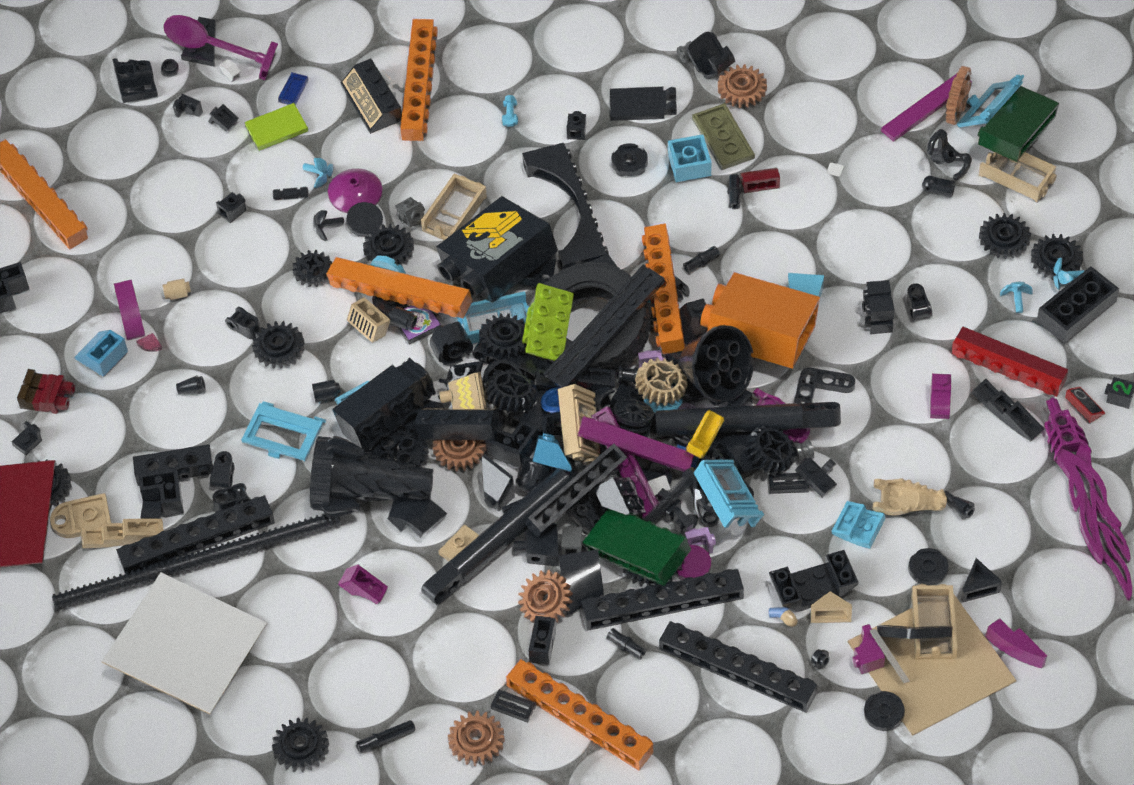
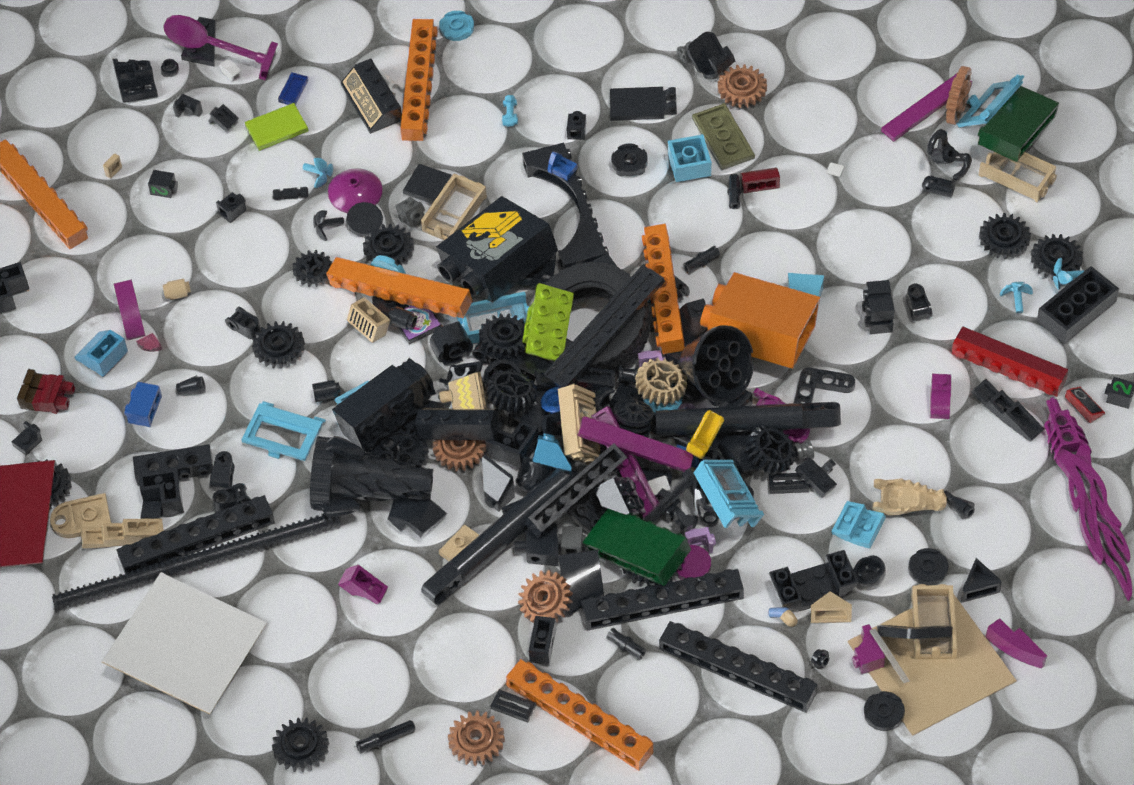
(112, 165): none -> tan tile
(143, 404): none -> blue brick
(162, 184): none -> black brick
(426, 183): none -> black tile
(456, 25): none -> medium azure tile
(561, 166): none -> blue tile
(870, 577): none -> black helmet

